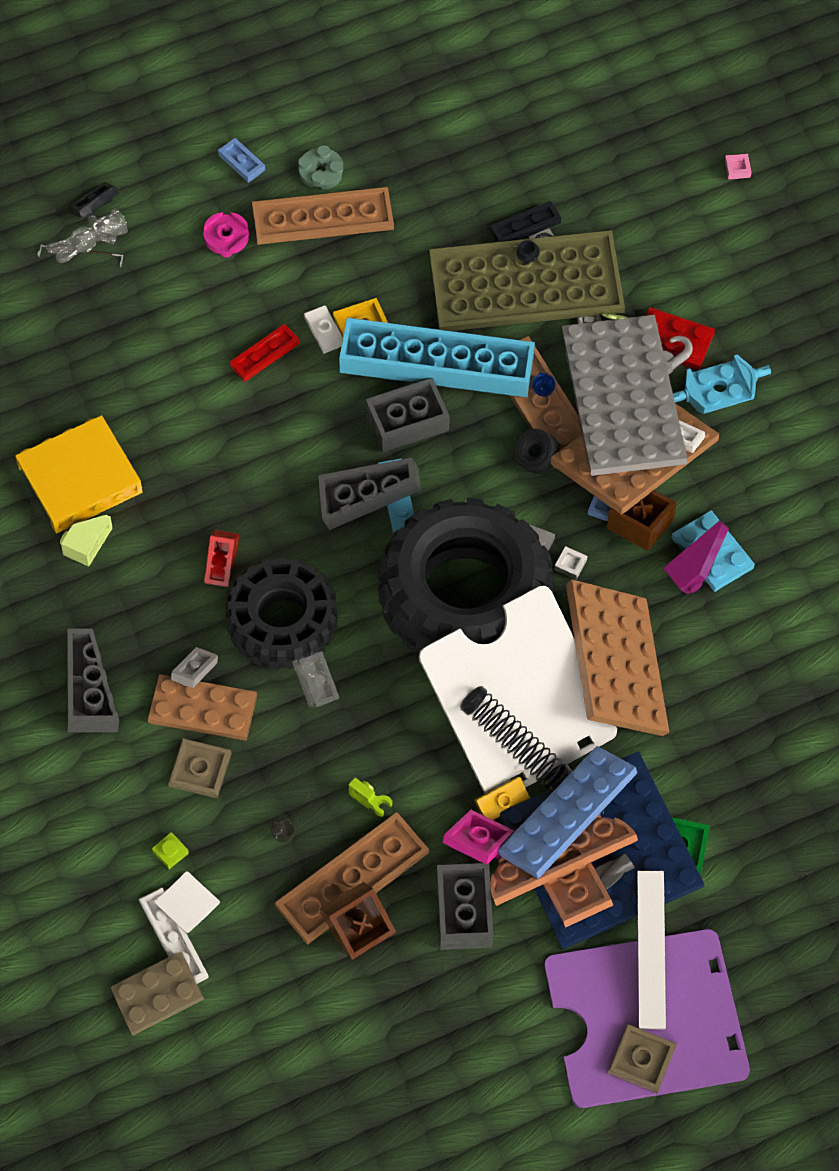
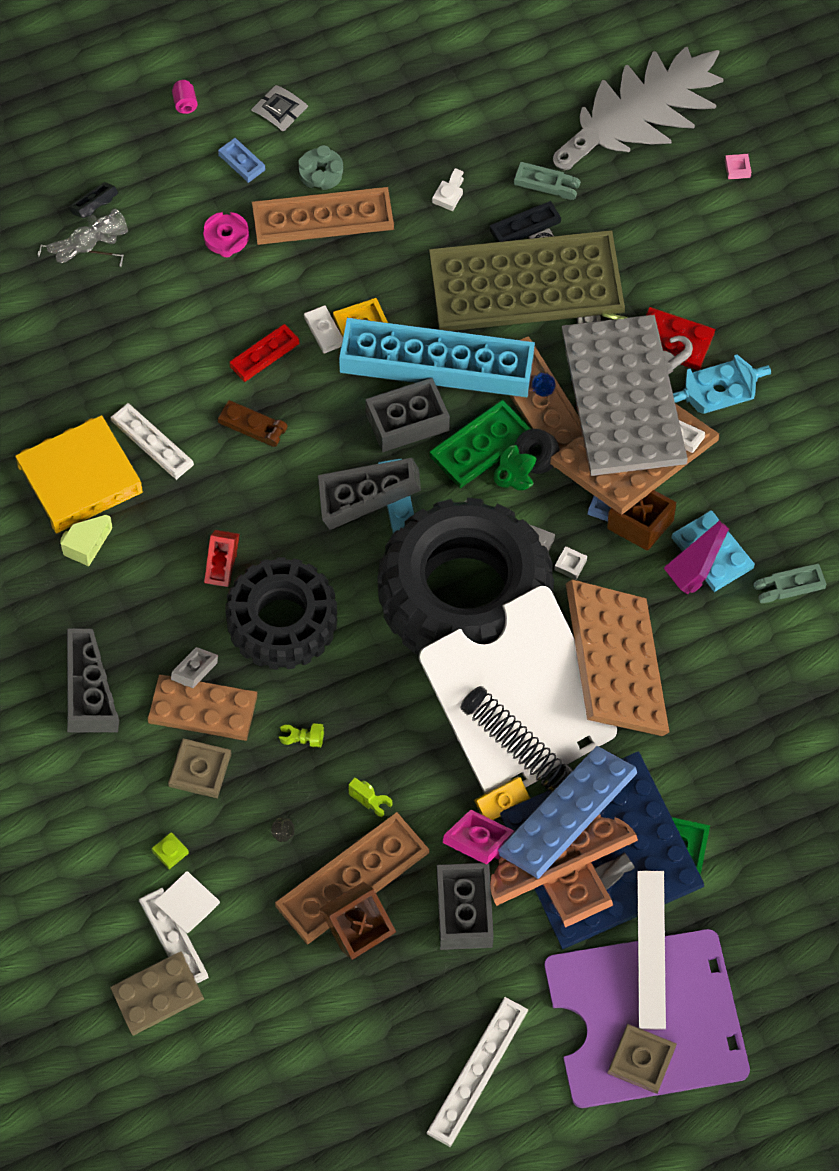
(152, 441): none -> white tile
(184, 97): none -> dark pink brick
(252, 423): none -> reddish brown plate
(280, 107): none -> sticker
(314, 736): none -> lime piece
(315, 679): clear brick -> none
(449, 193): none -> white plate
(477, 1072): none -> white tile
(479, 444): none -> green plate
(517, 467): none -> green plate
(527, 251): black plate -> none
(546, 180): none -> sand green hinge
(639, 102): none -> light grey plant
(791, 583): none -> sand green hinge

